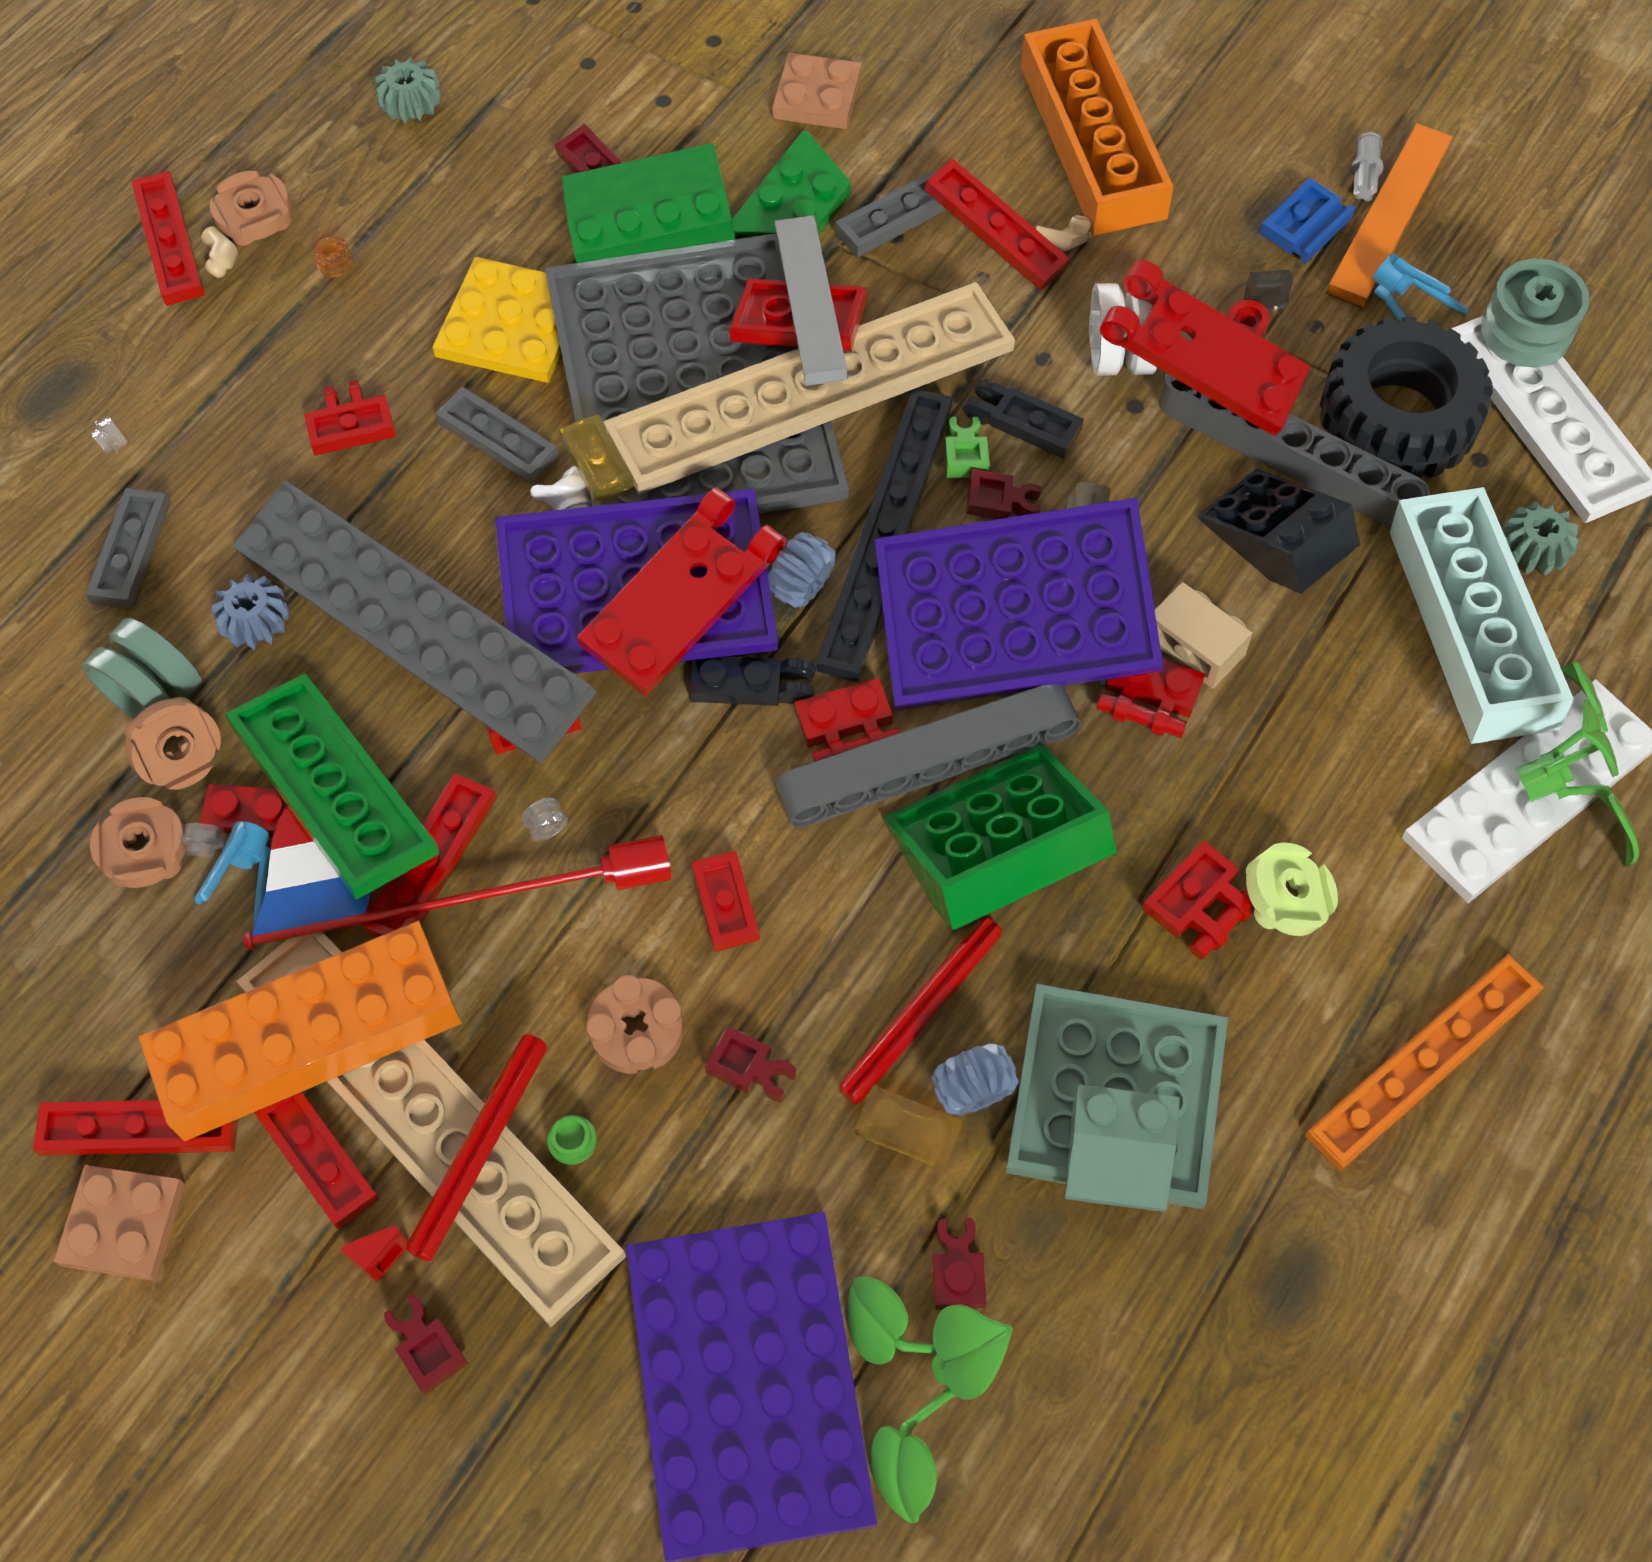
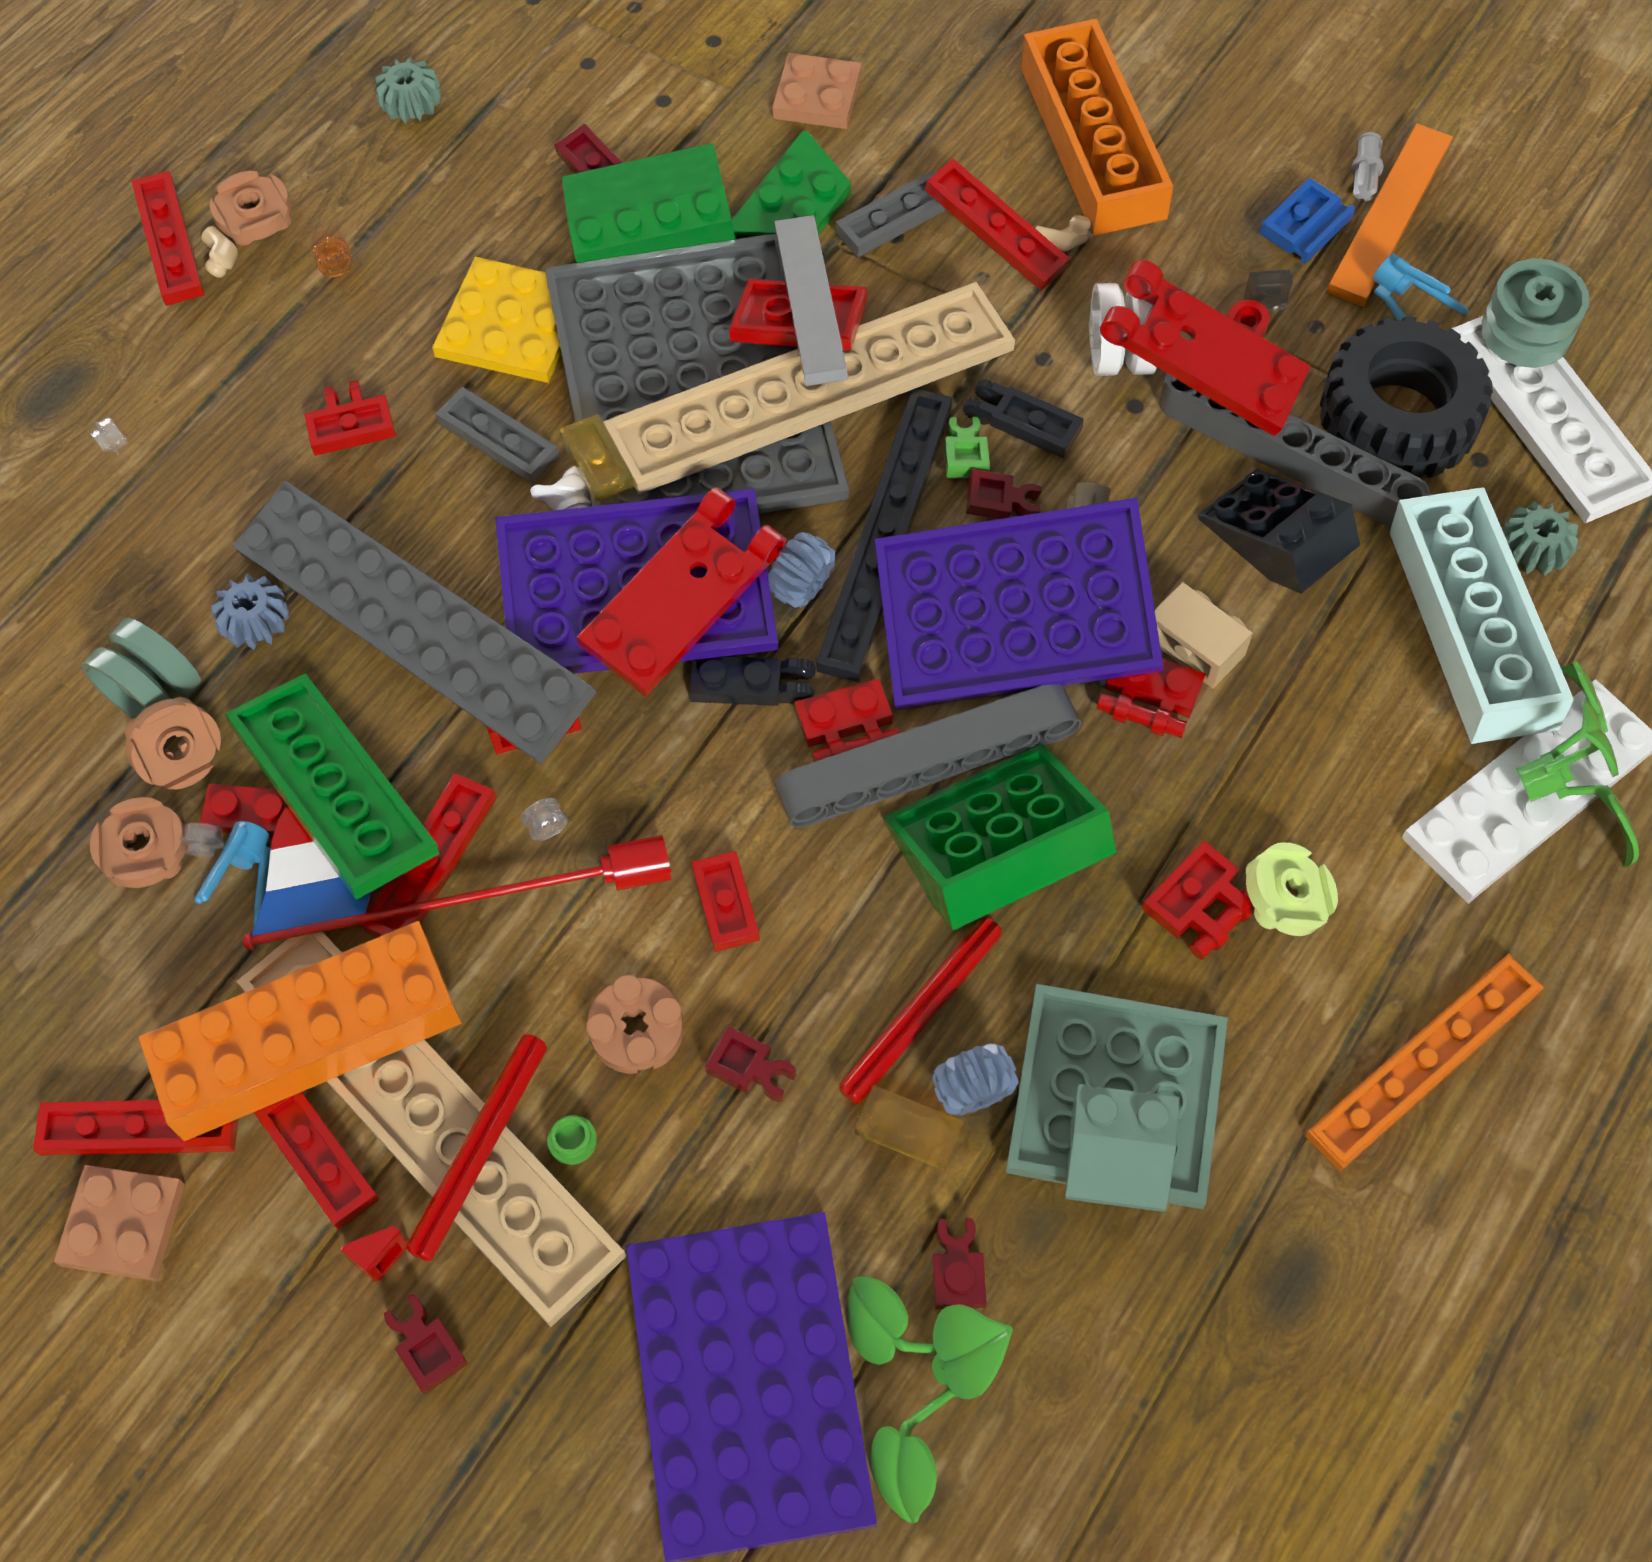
(128, 548): dark grey plate -> none

